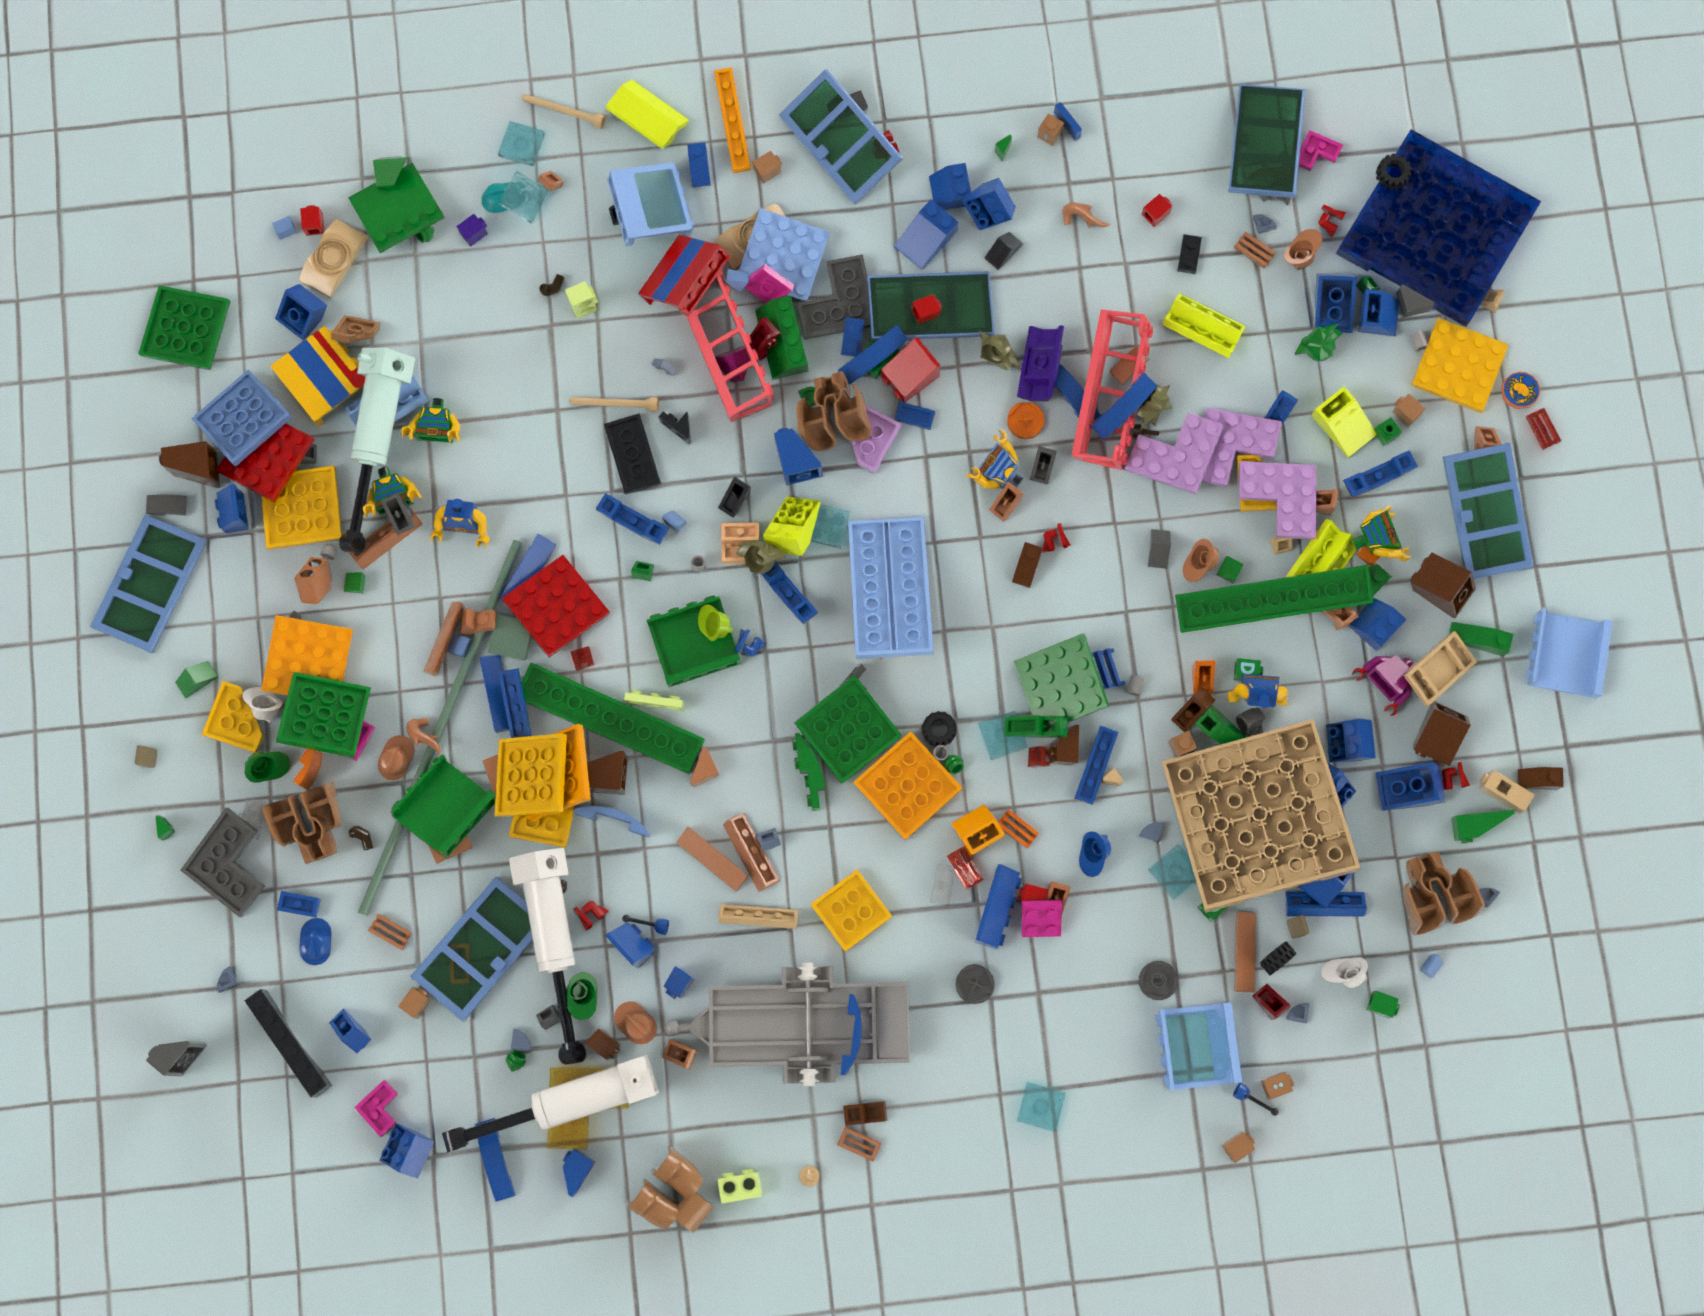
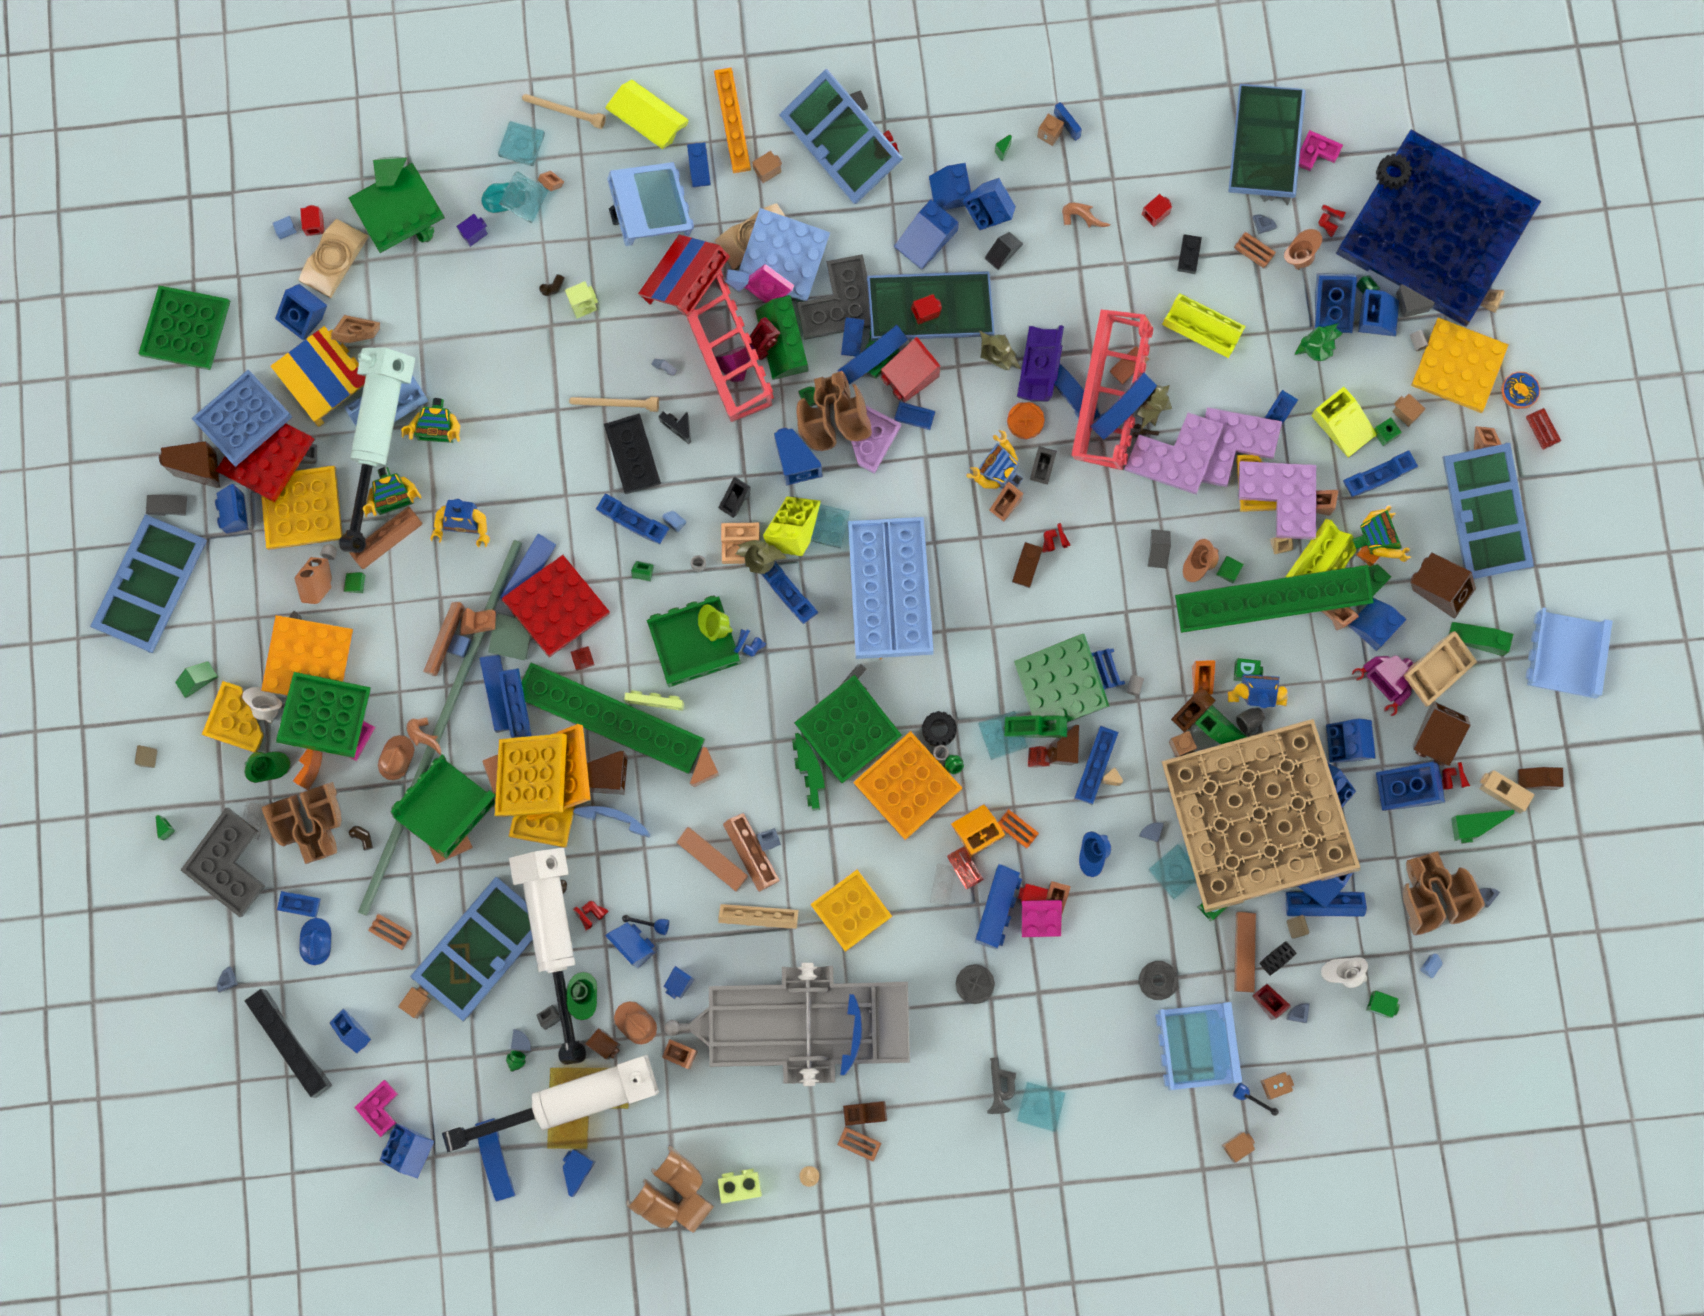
(175, 1057): dark grey slope -> none
(398, 513): dark grey slope -> none
(998, 1105): none -> dark grey piece

